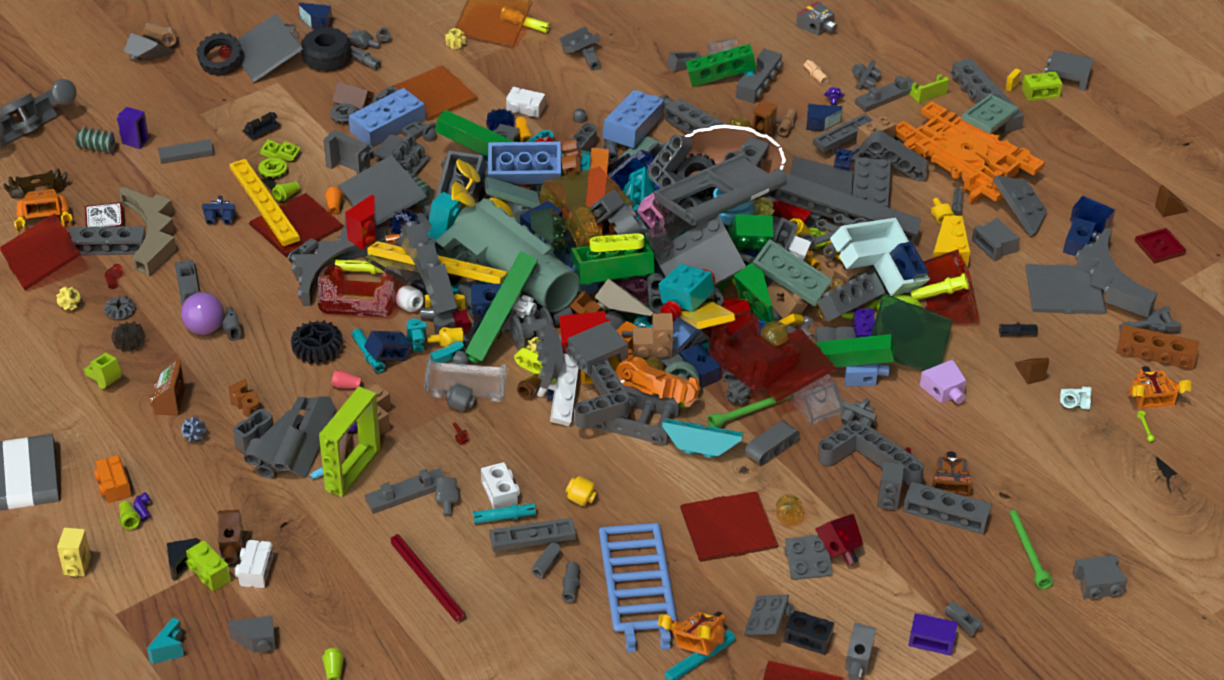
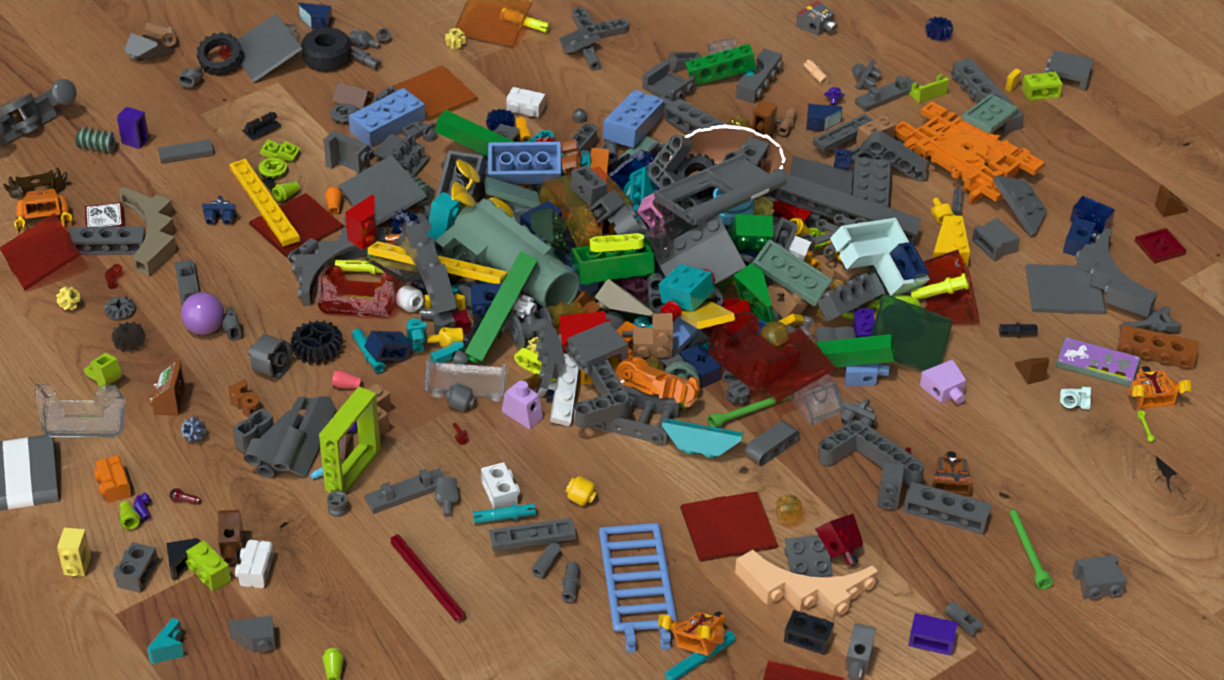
(81, 417): none -> clear windscreen
(135, 567): none -> dark grey brick
(178, 495): none -> dark red piece
(190, 77): none -> dark grey piece
(270, 356): none -> dark grey brick
(337, 503): none -> dark grey wheel
(522, 405): none -> lavender torso
(564, 309): none -> clear yellow hips
(588, 185): none -> dark grey brick
(615, 27): none -> dark grey beam
(663, 82): none -> dark grey panel
(768, 614): dark grey hinge -> none
(802, 591): none -> light nougat arch
(939, 28): none -> clear blue gear
(1098, 361): none -> tile

